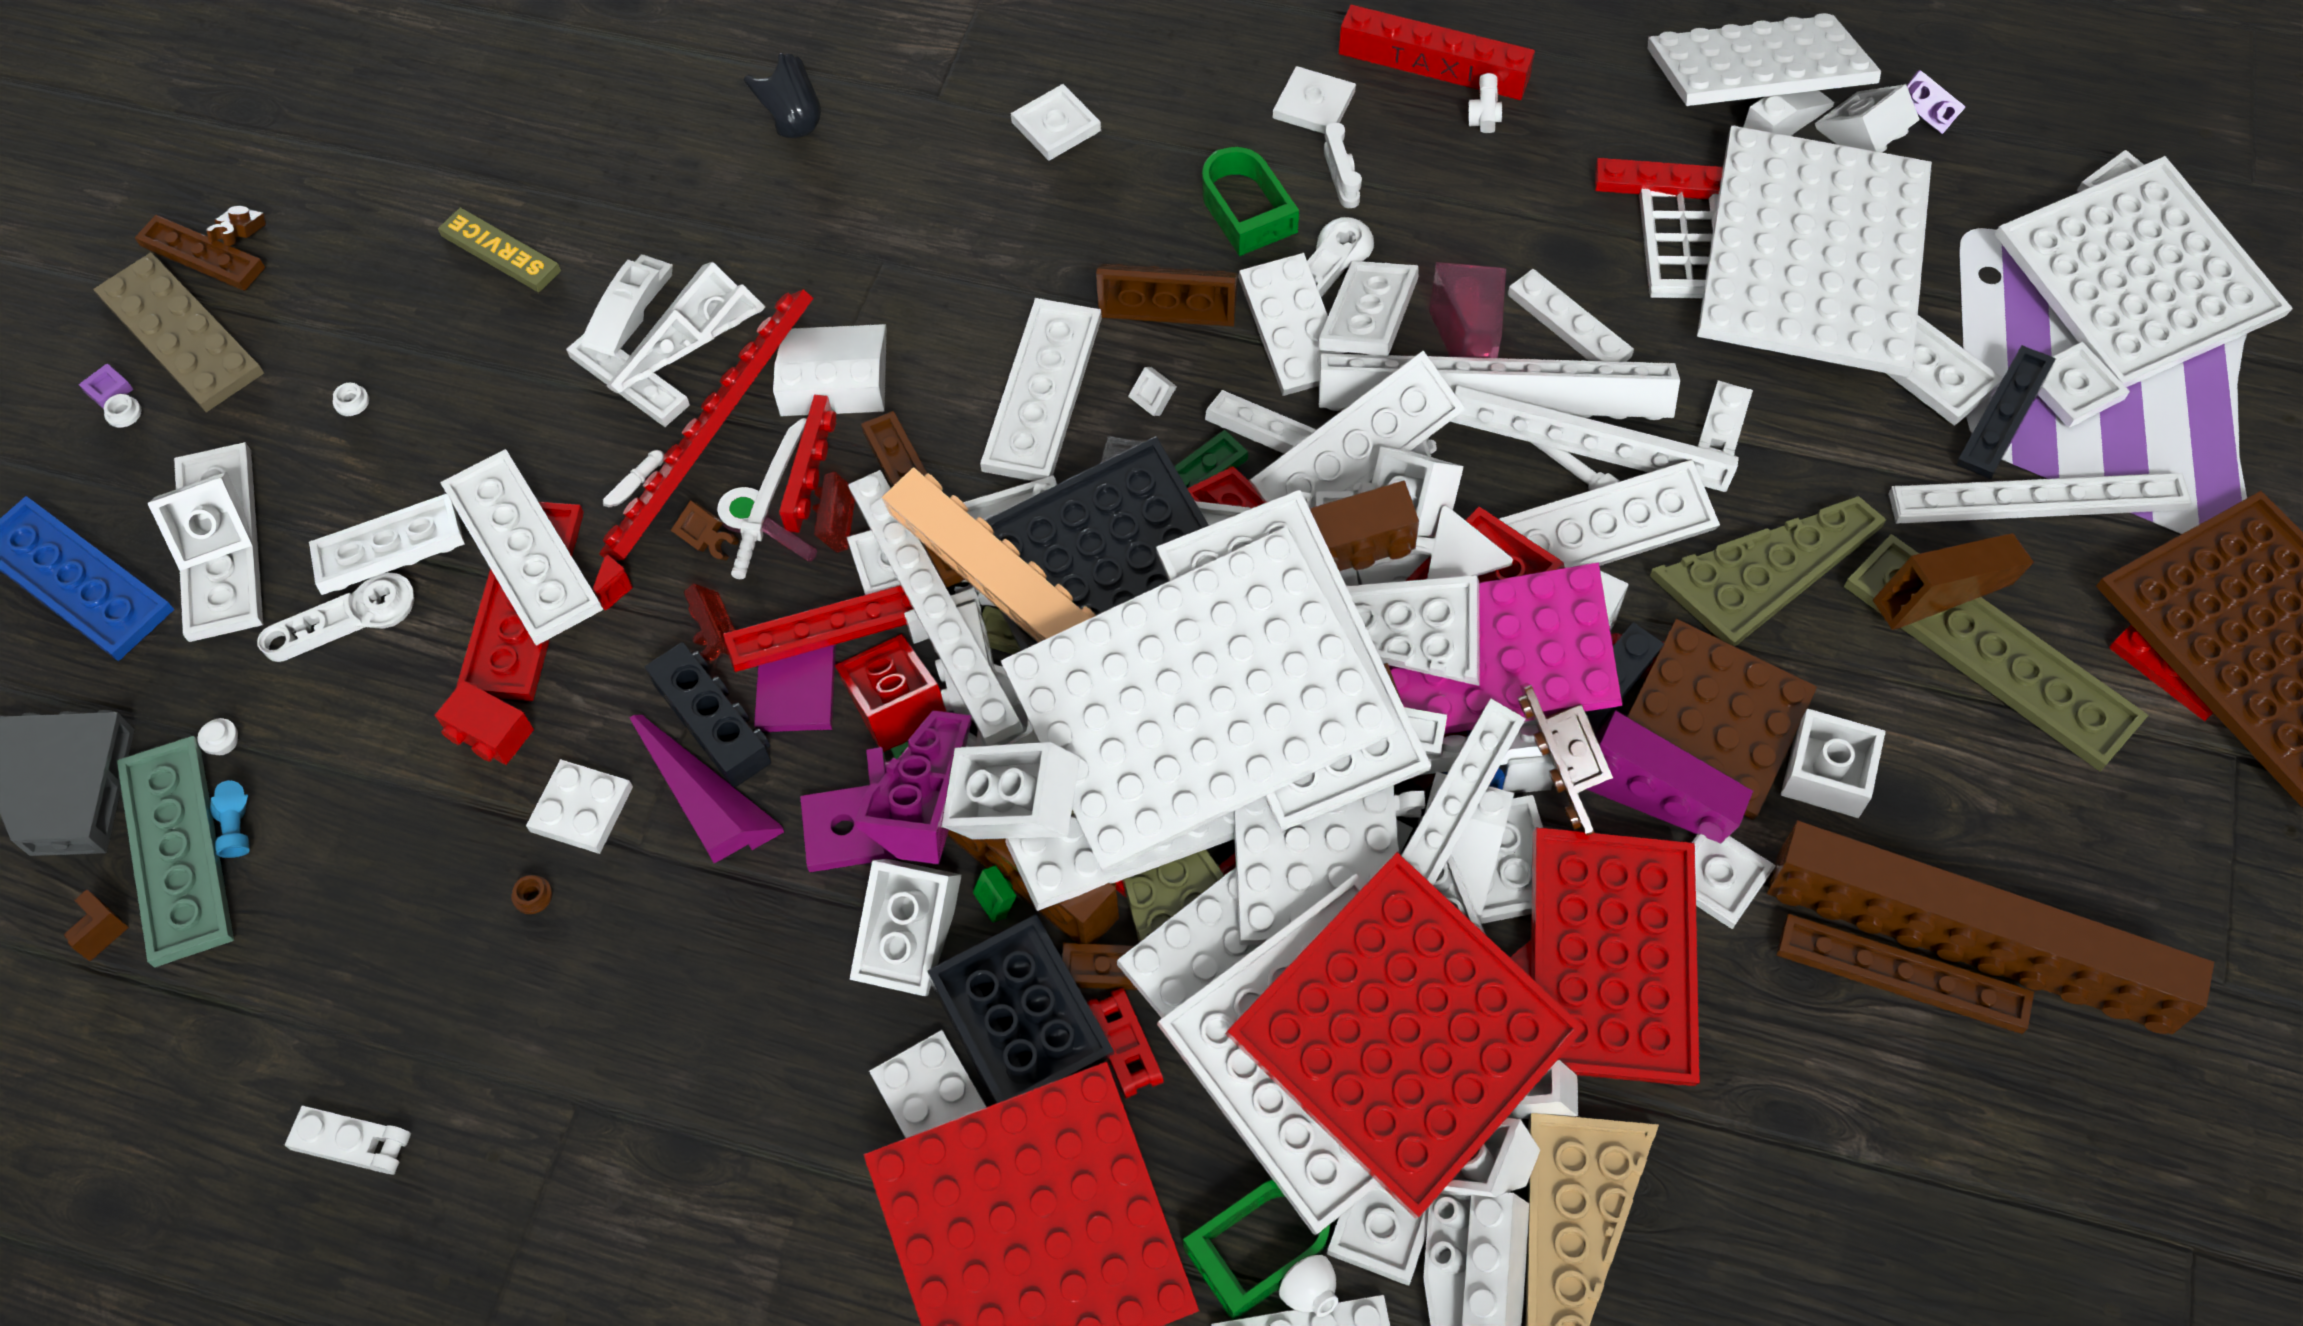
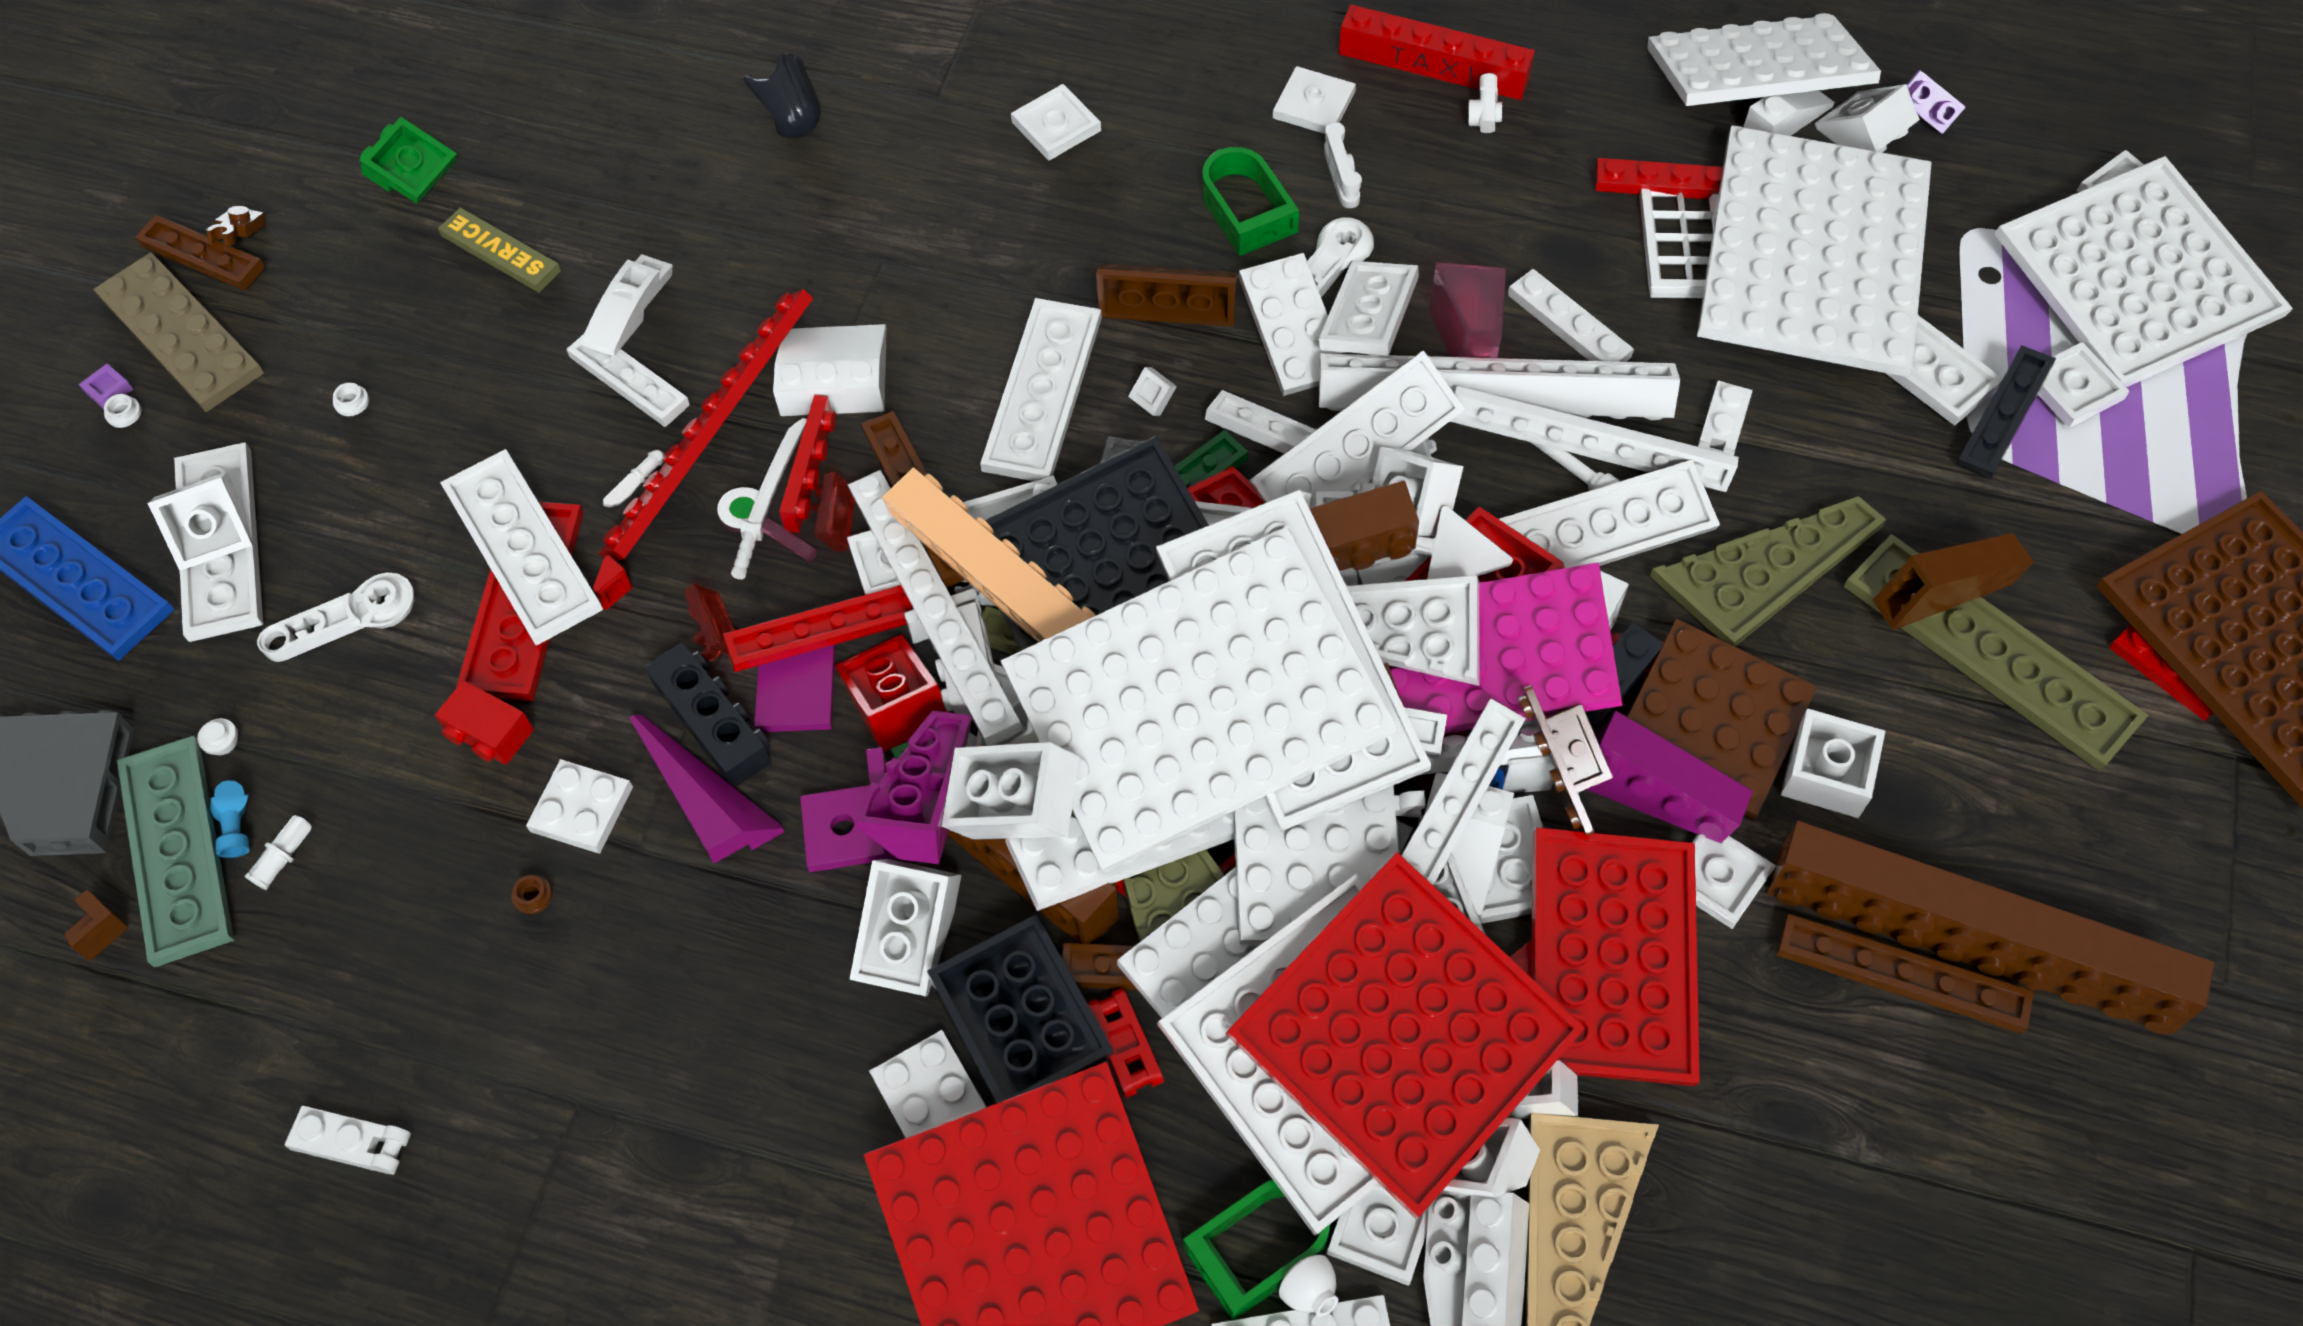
(278, 852): none -> white axle
(385, 544): white plate -> none
(406, 160): none -> green plate
(699, 313): white wedge -> none
(701, 529): reddish brown plate -> none
(994, 893): green plate -> none
(2039, 498): white tile -> none

